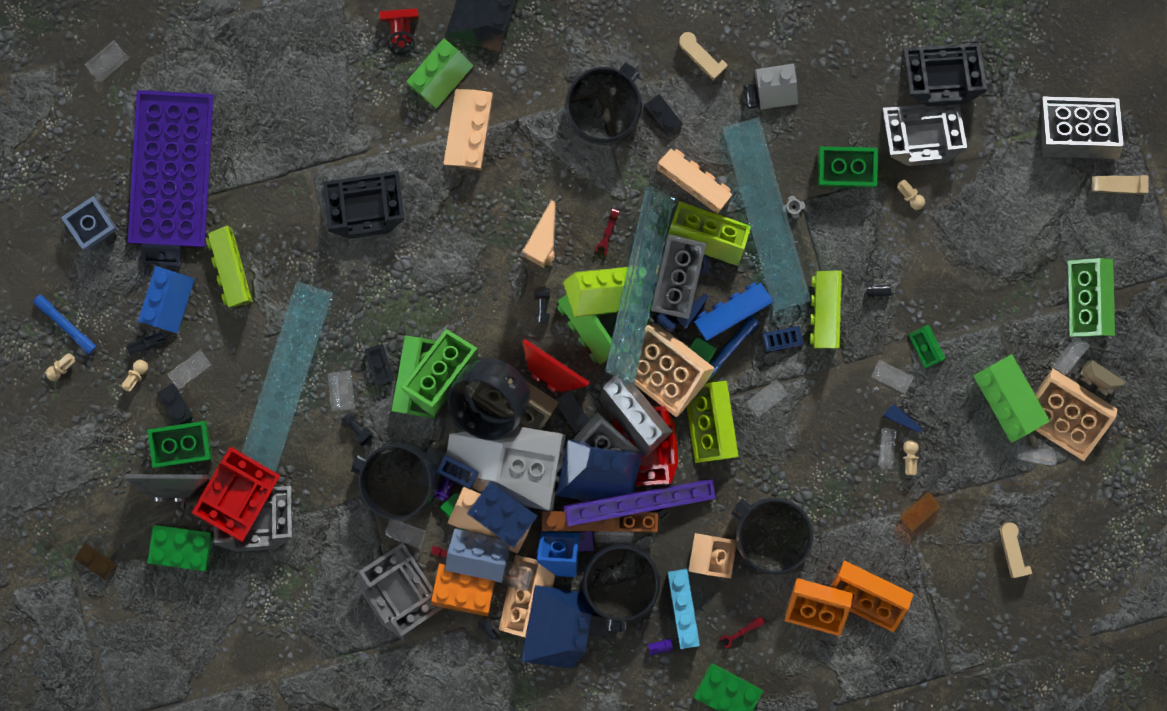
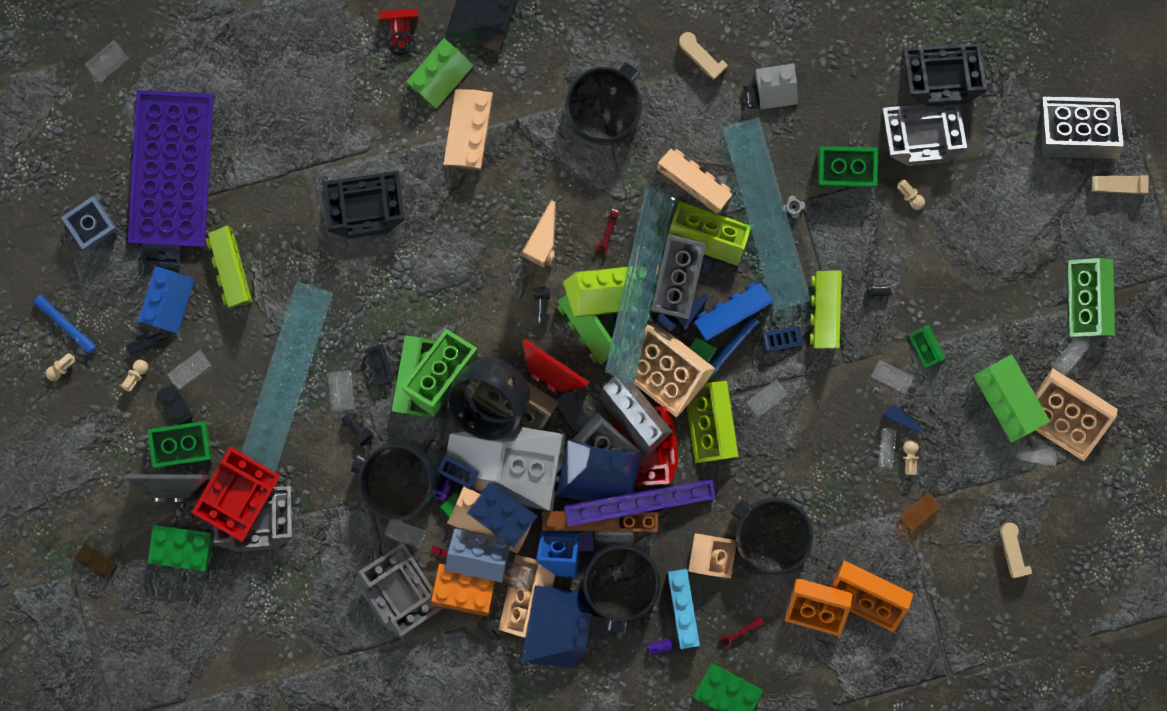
(663, 114): black plate -> none
(1100, 377): dark tan slope -> none

